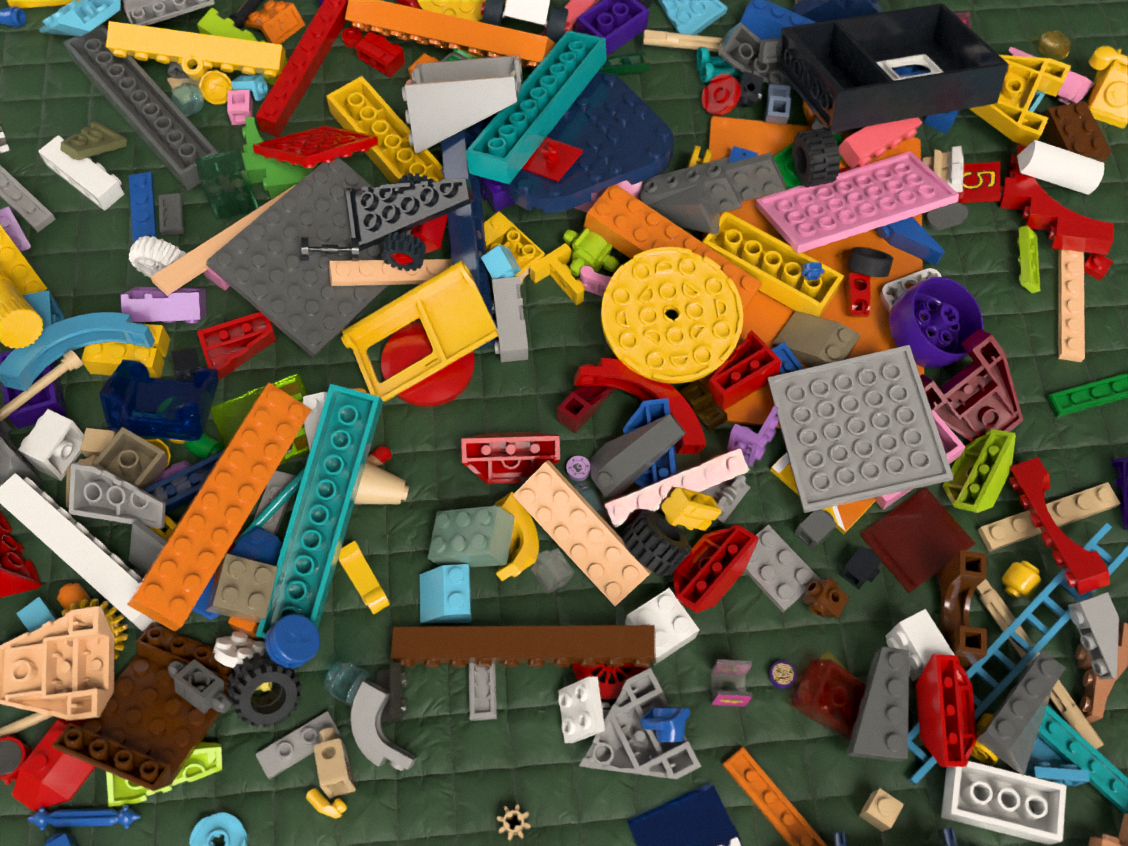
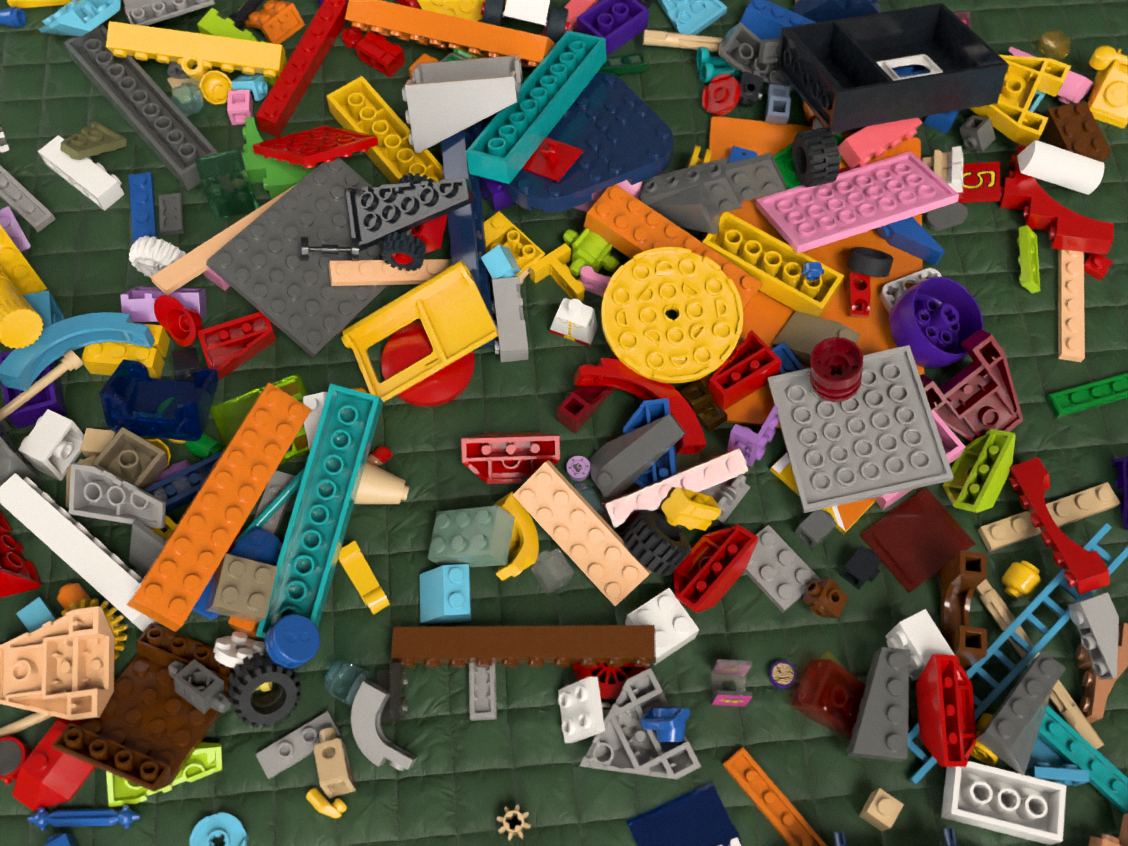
(177, 320): none -> red piece
(575, 322): none -> white torso
(836, 369): none -> dark red wheel
(977, 133): none -> dark grey brick

